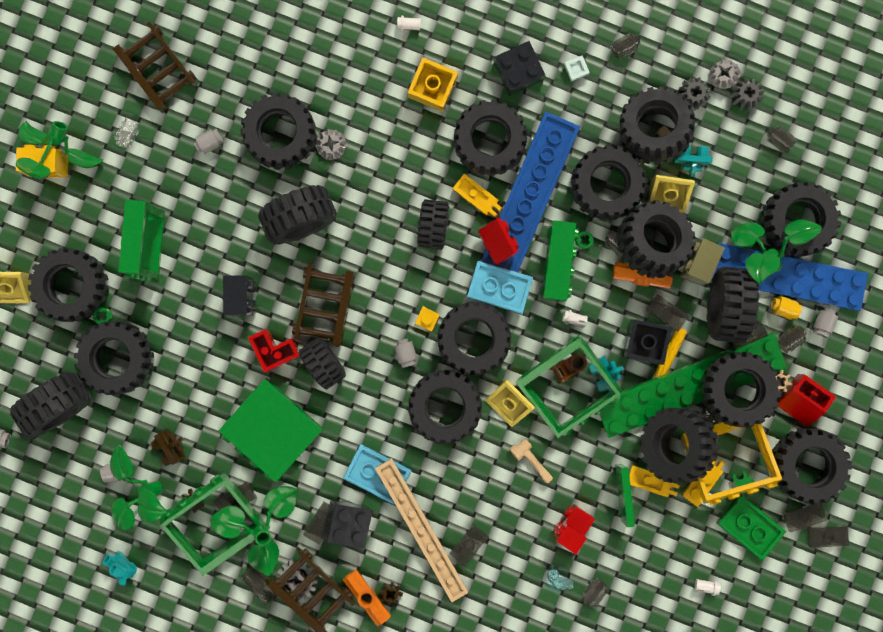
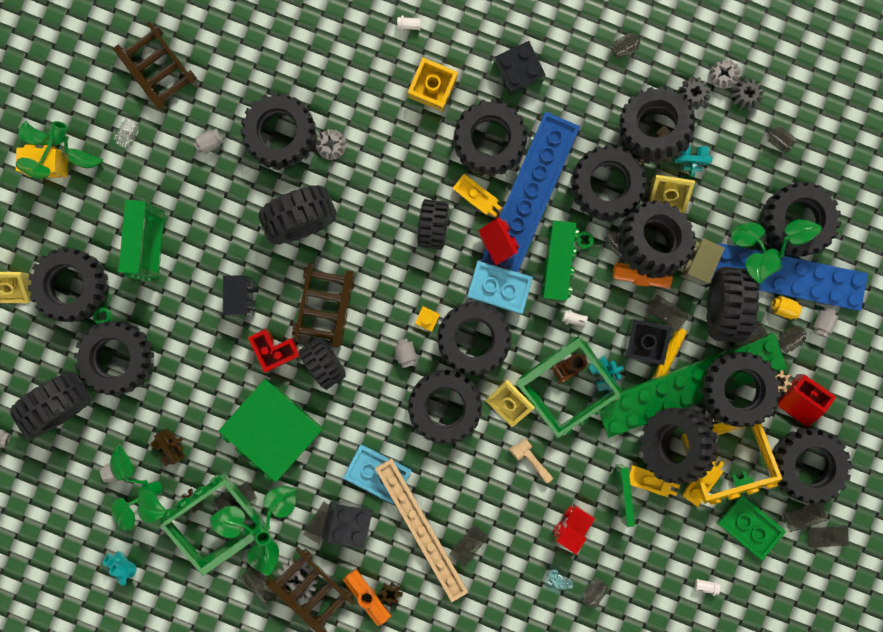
(576, 68): light aqua plate -> none

